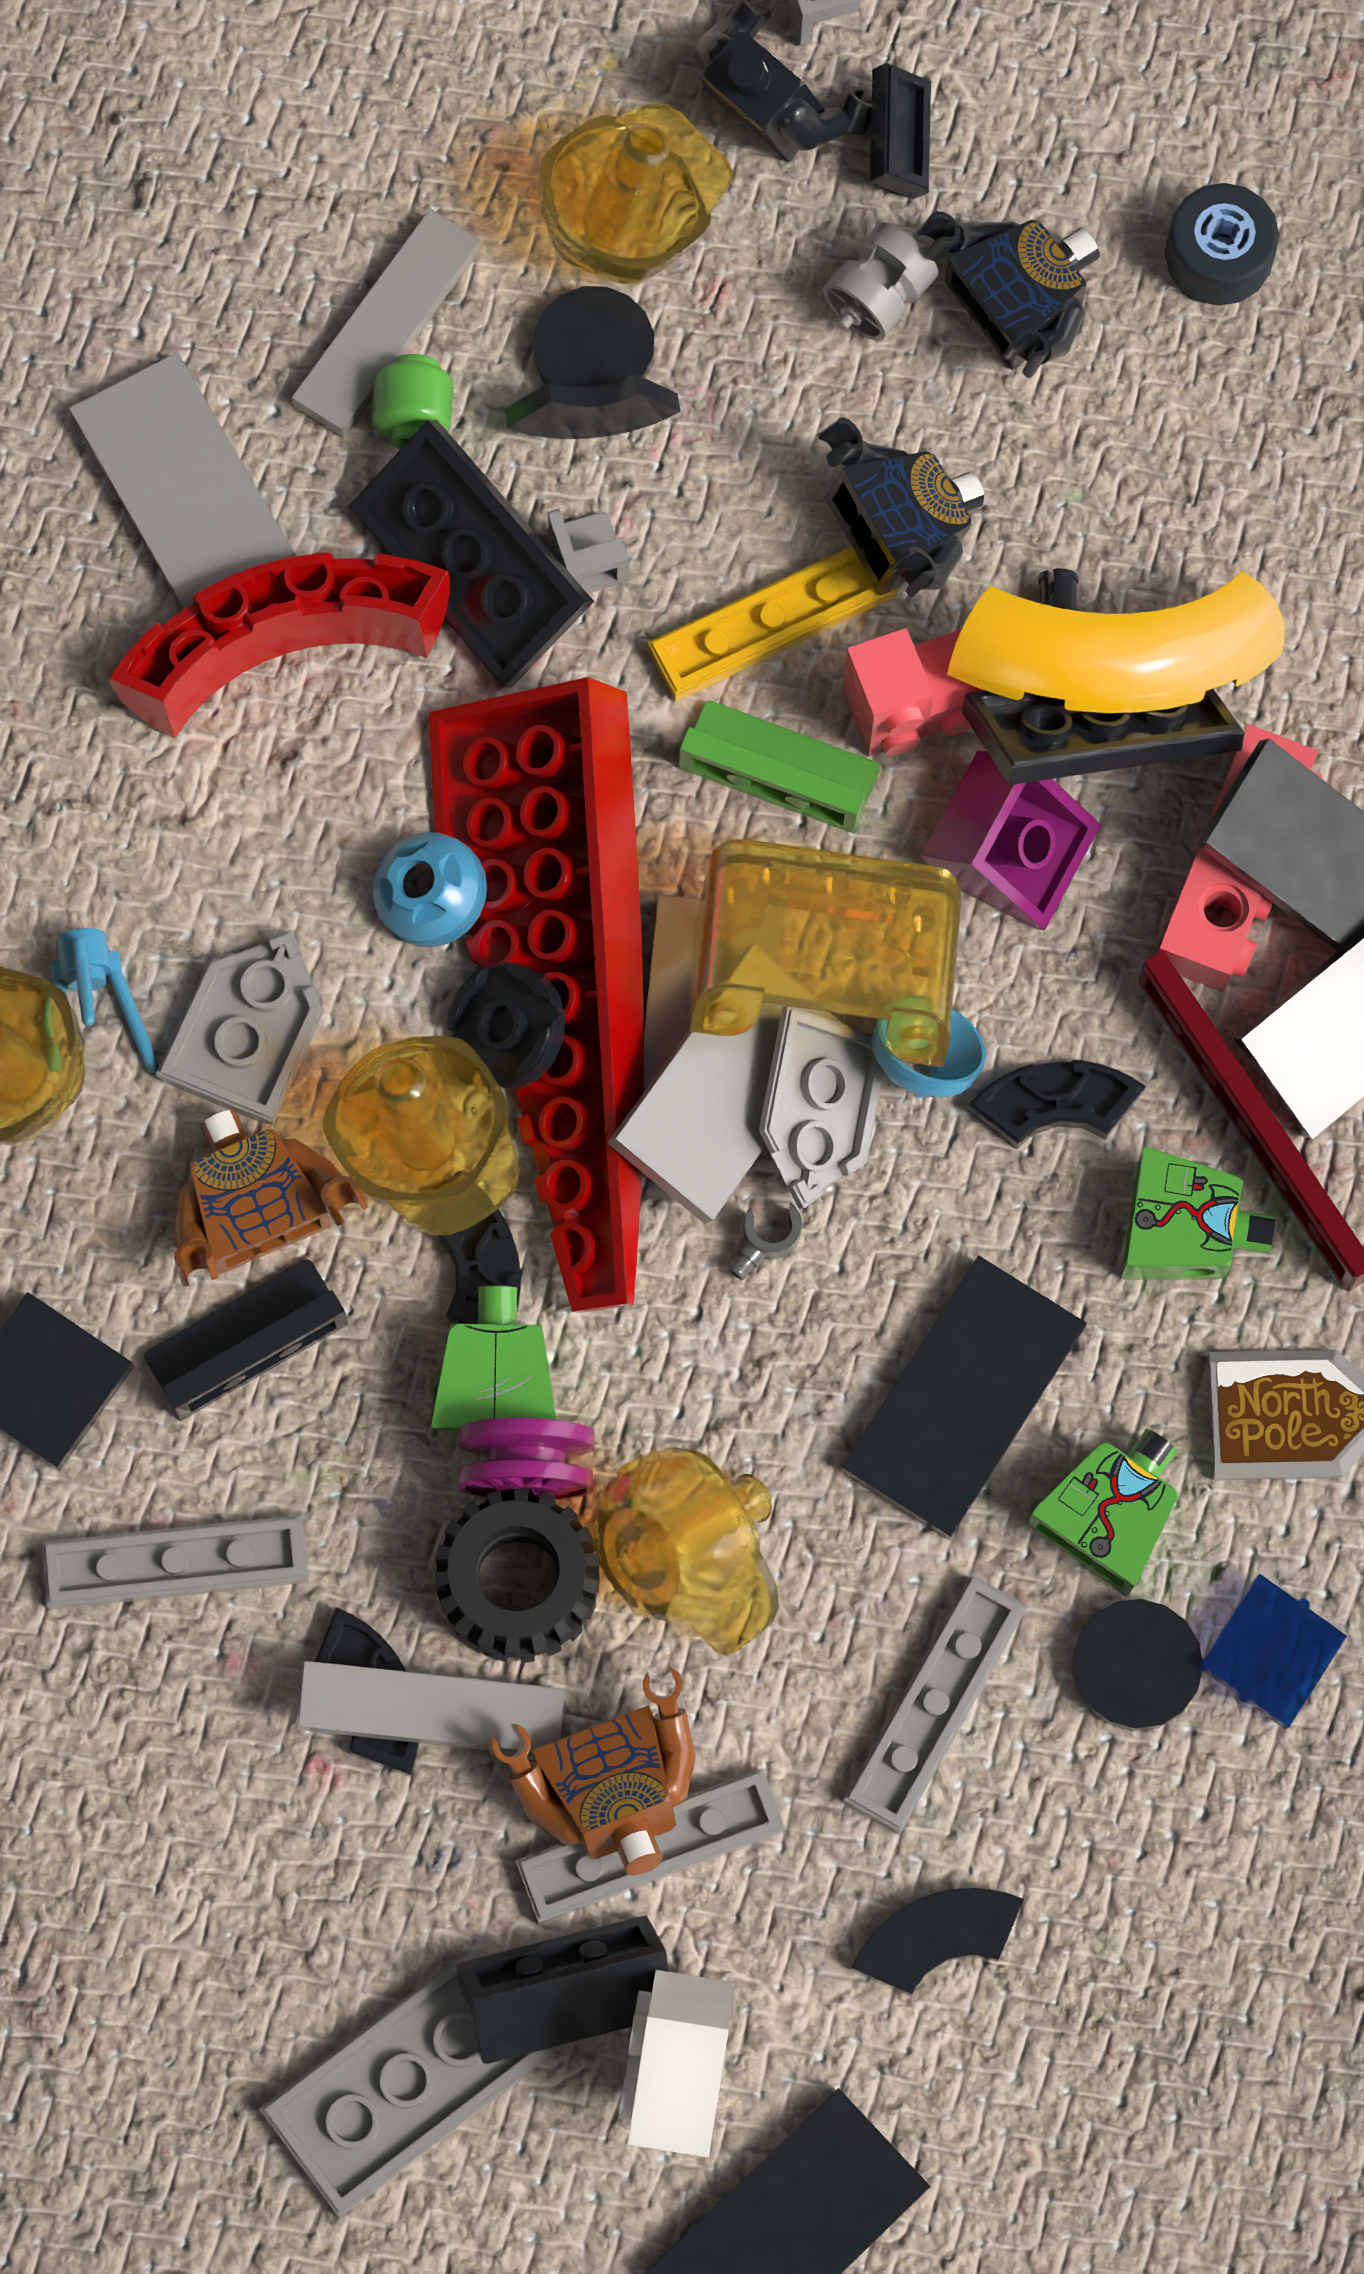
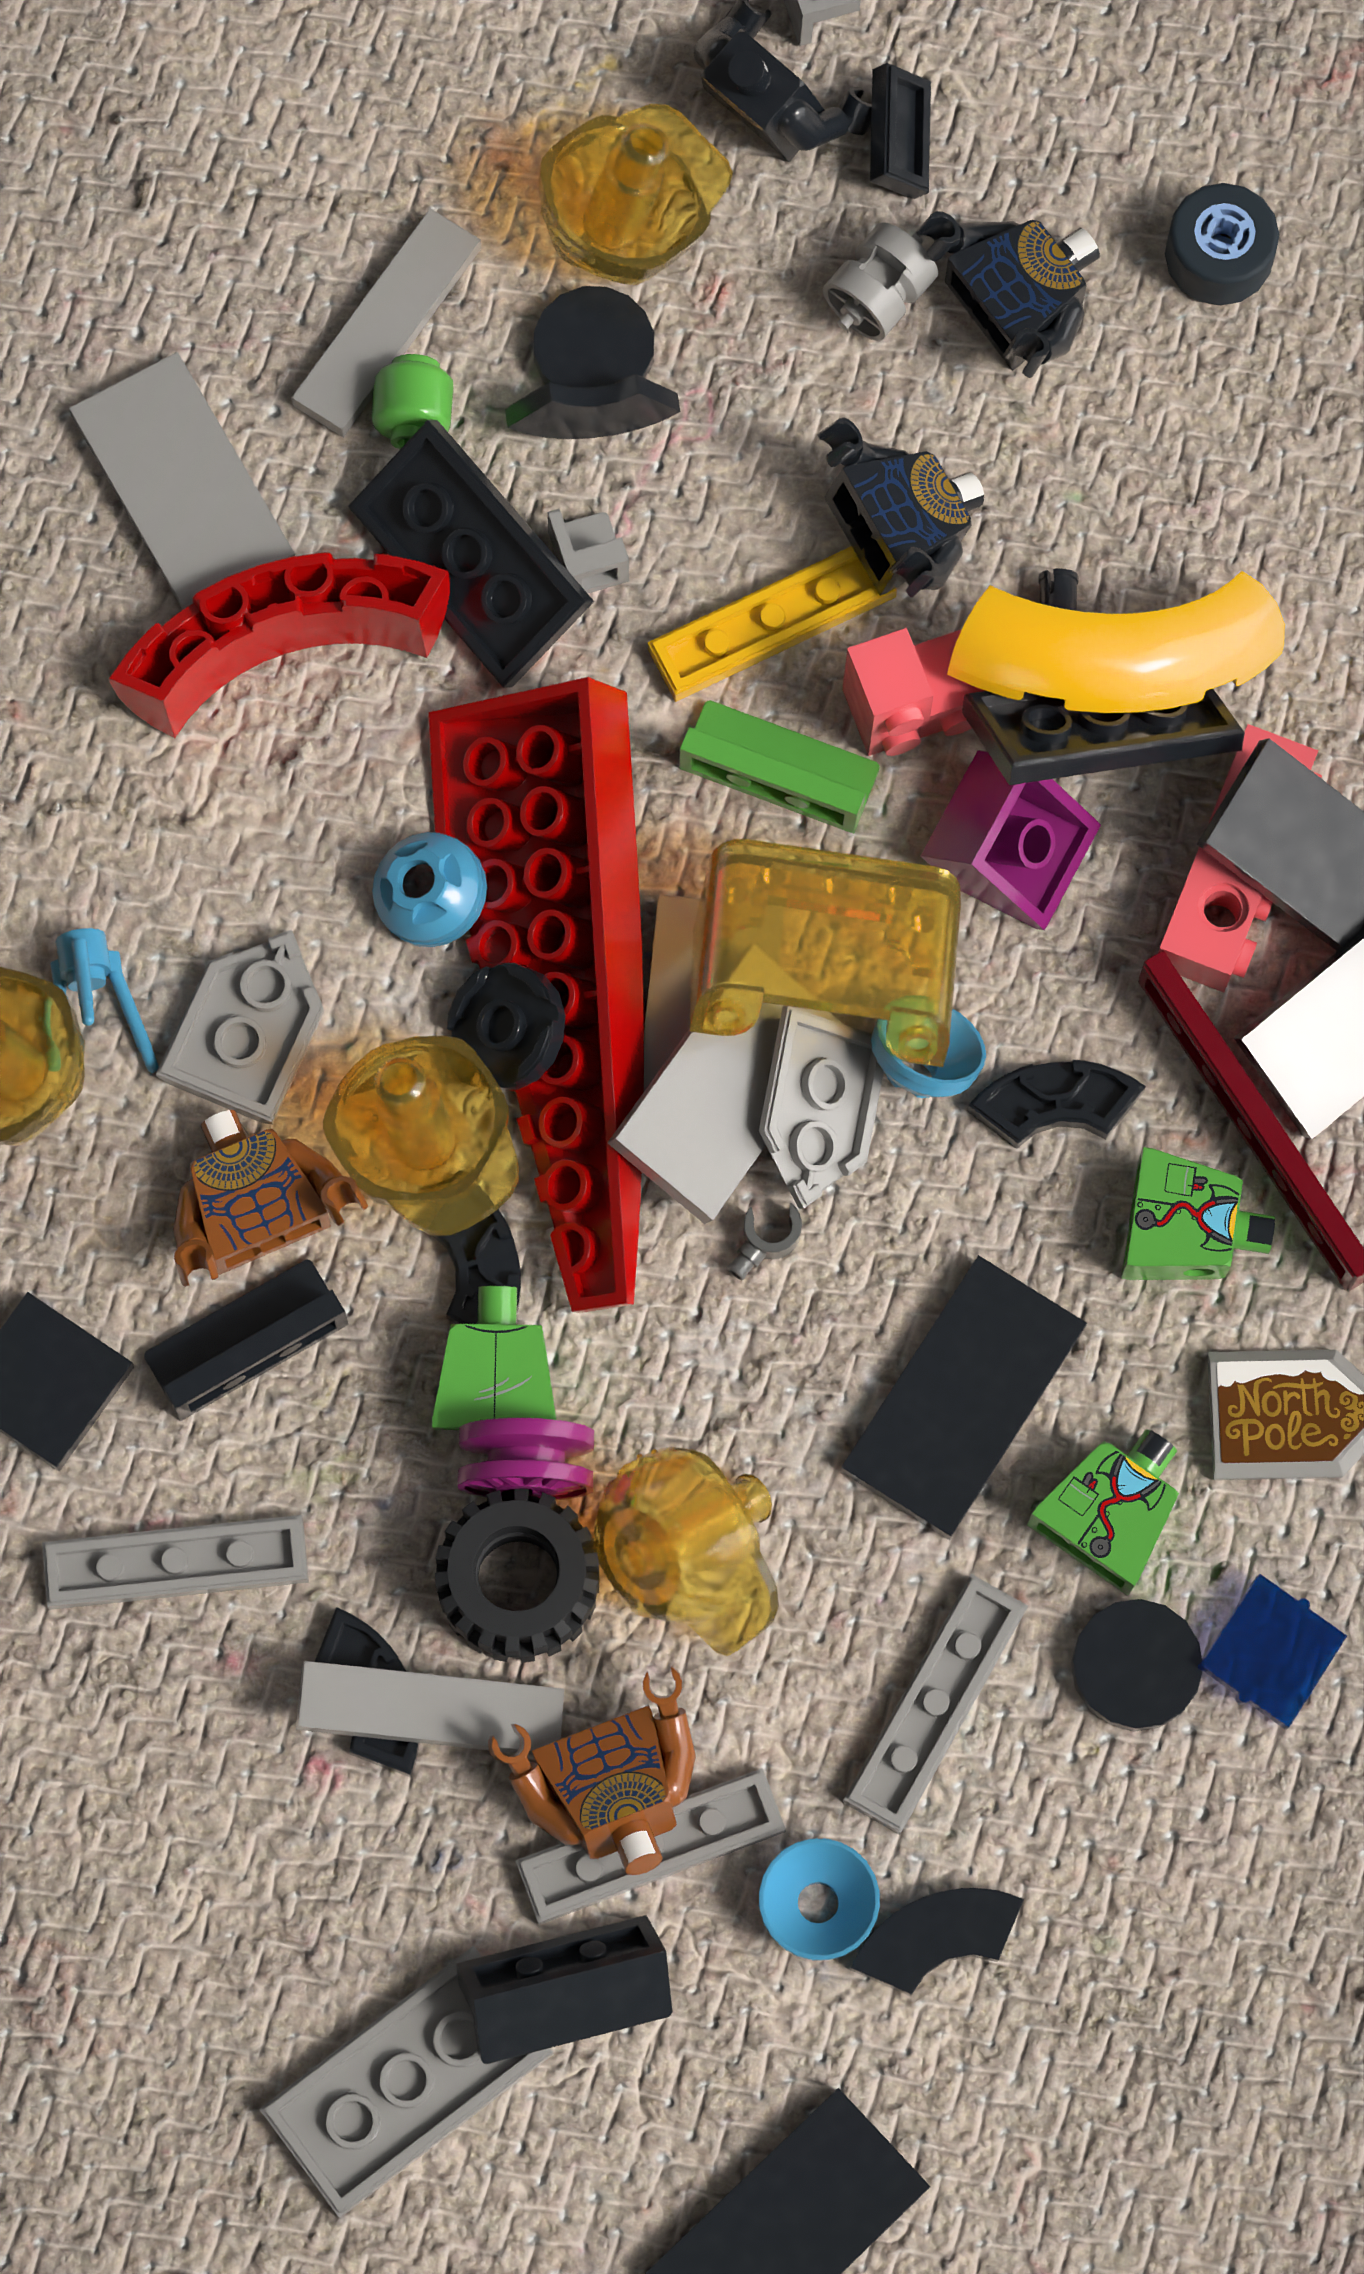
(676, 2062): white brick -> none
(827, 1864): none -> dark azure piece

